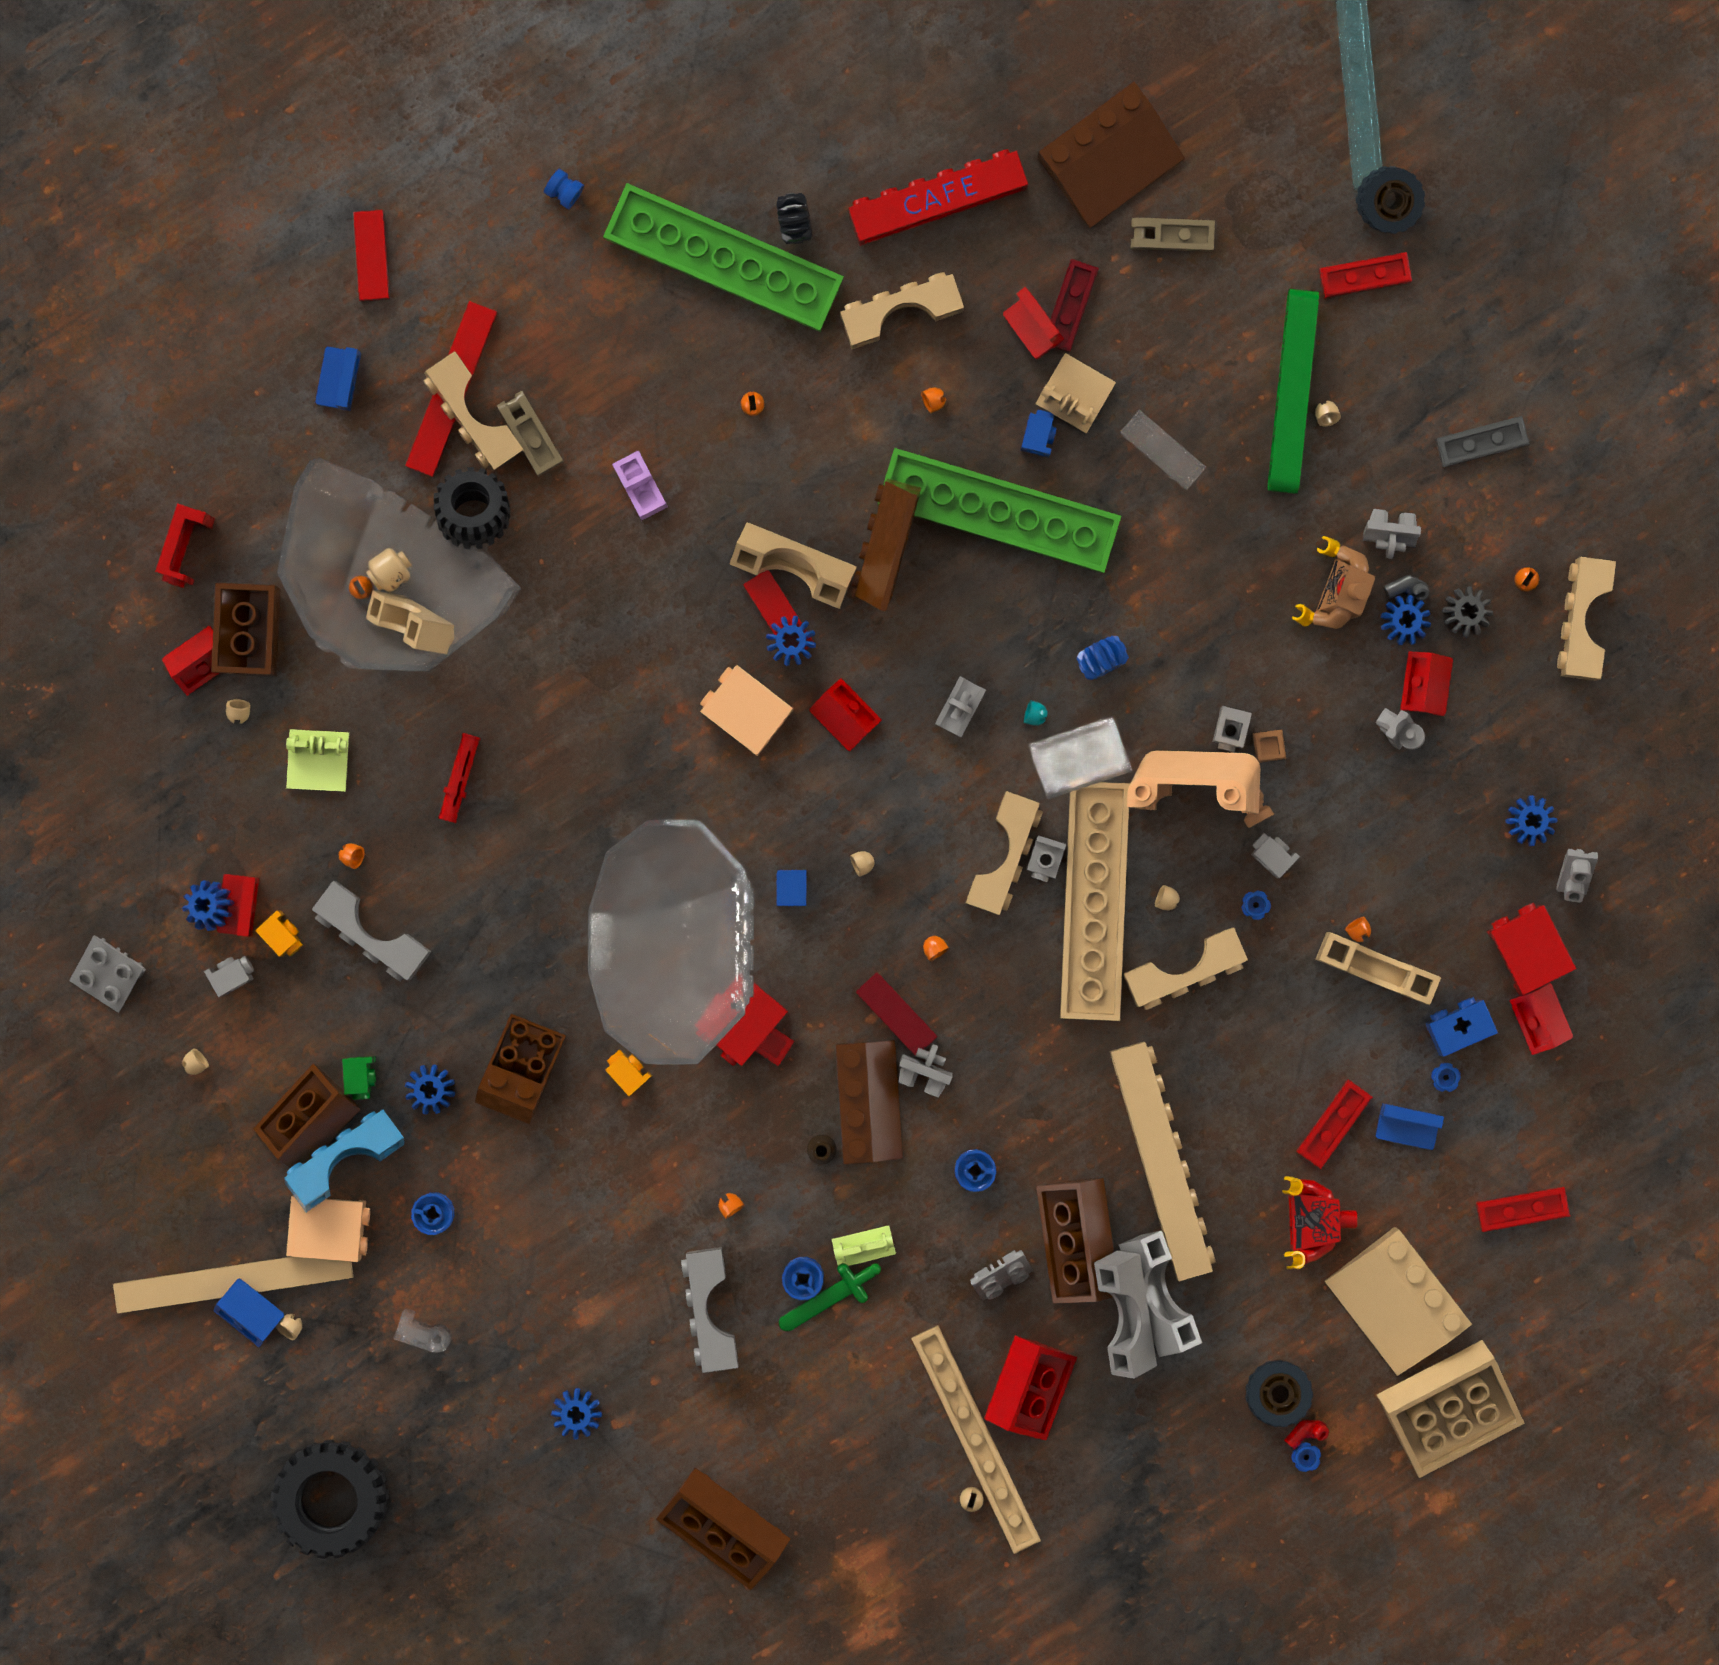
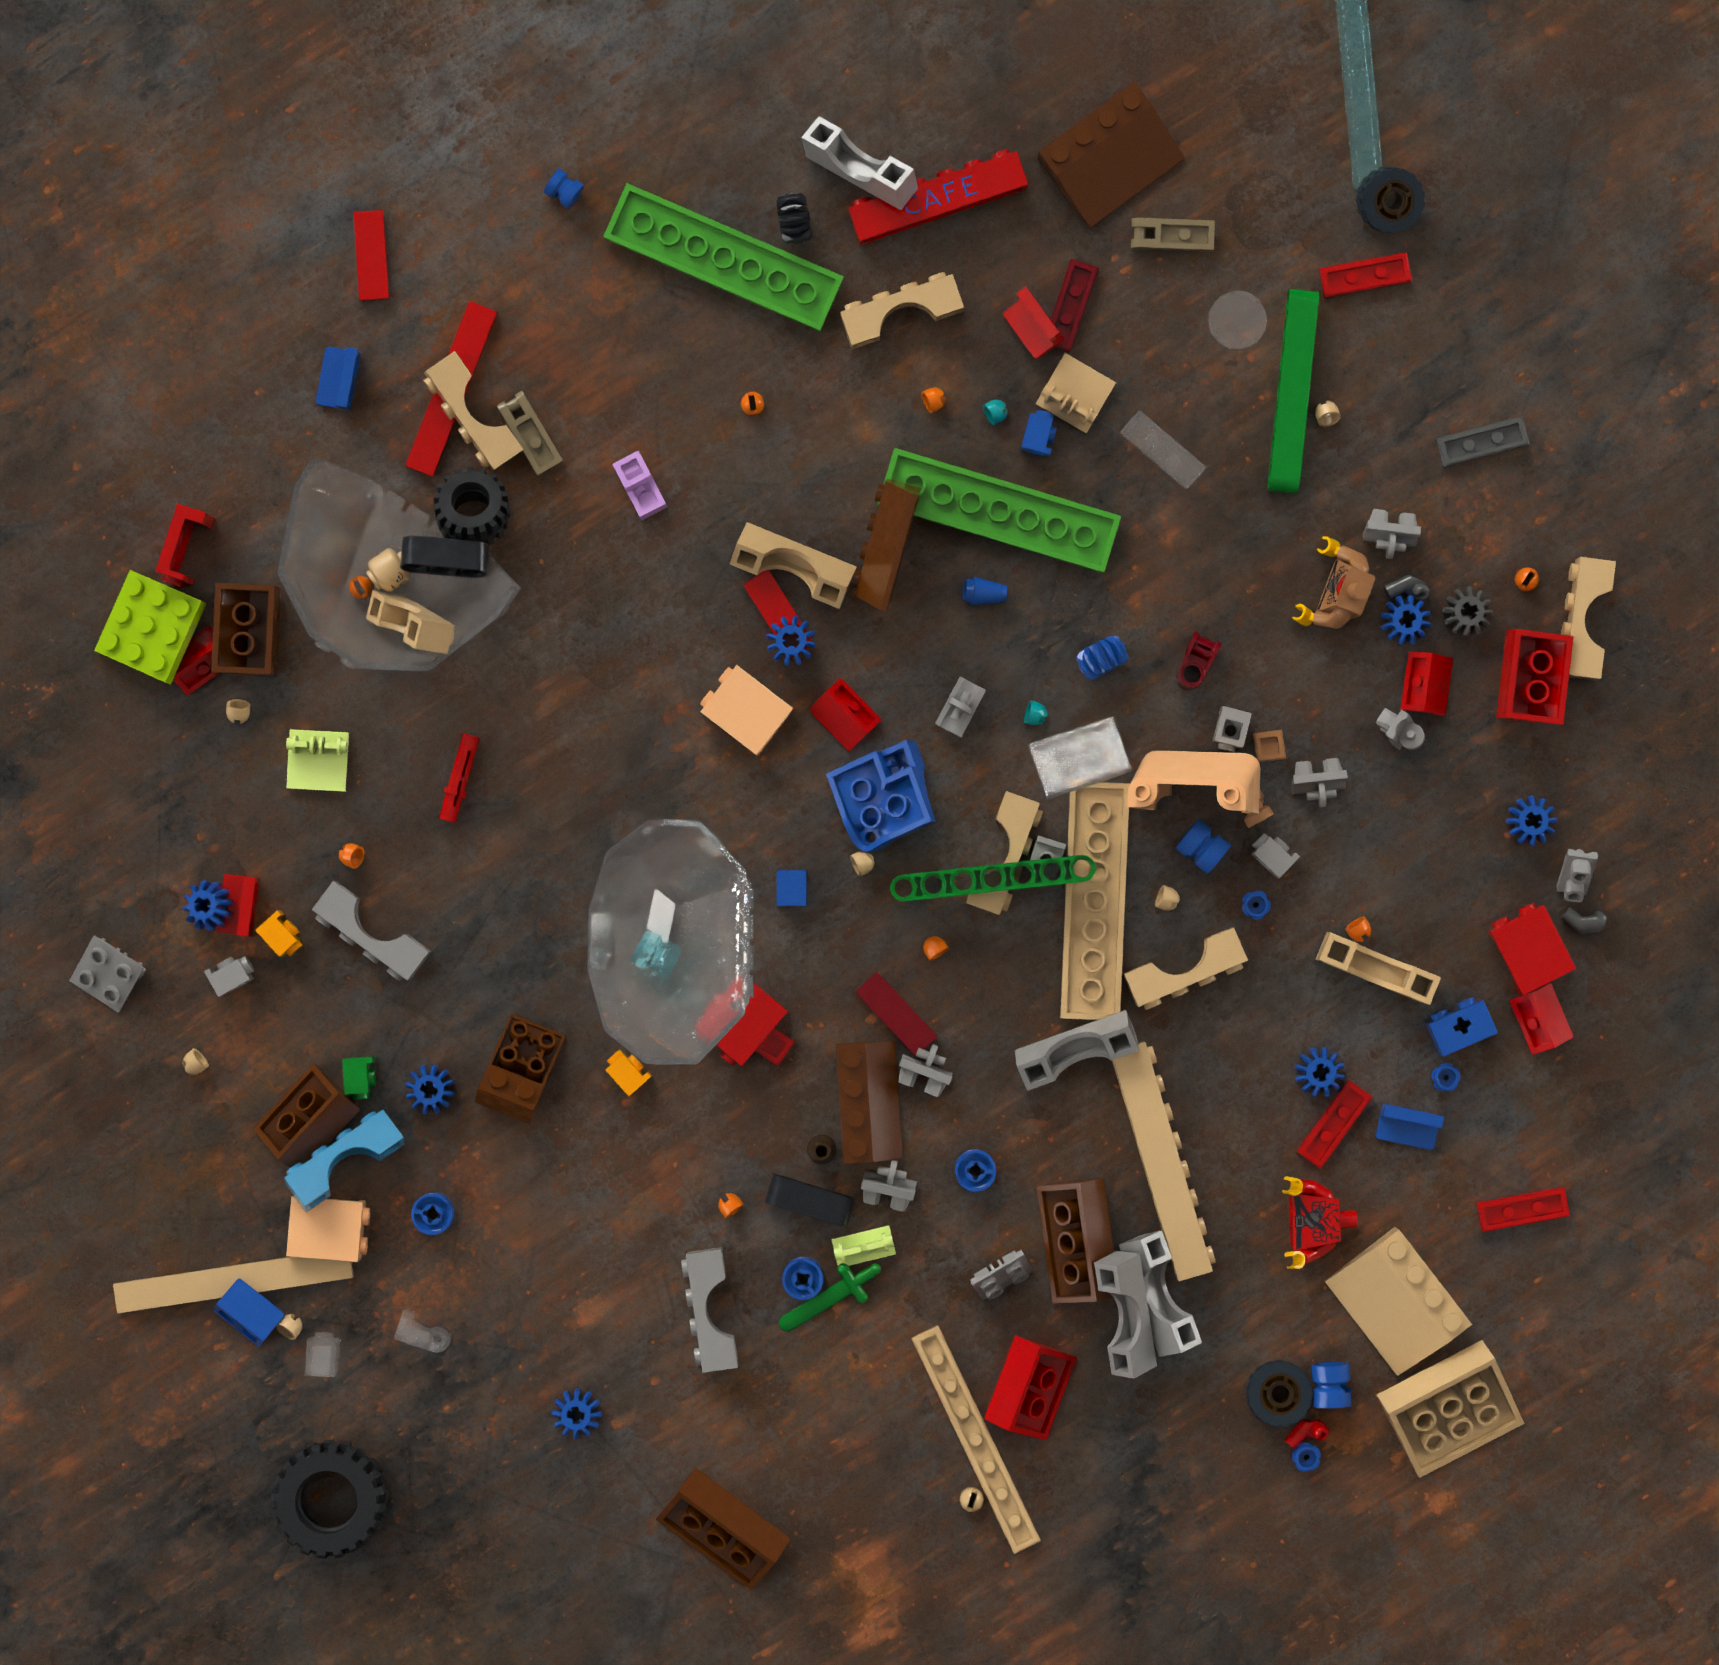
(150, 627): none -> lime plate
(322, 1355): none -> clear brick
(444, 556): none -> black beam
(656, 954): none -> clear light blue wheel
(661, 915): none -> white sticker
(809, 1200): none -> black beam
(833, 150): none -> light grey arch
(882, 796): none -> blue slope
(888, 1182): none -> light grey hips
(981, 591): none -> blue cone
(995, 411): none -> teal hinge
(1006, 872): none -> green beam
(1046, 1059): none -> light grey arch
(1199, 656): none -> dark red piece
(1202, 846): none -> blue wheel
(1237, 320): none -> clear tile
(1319, 785): none -> light grey hips
(1328, 1077): none -> blue gear
(1331, 1385): none -> blue wheel
(1534, 677): none -> red slope
(1587, 924): none -> dark grey arm

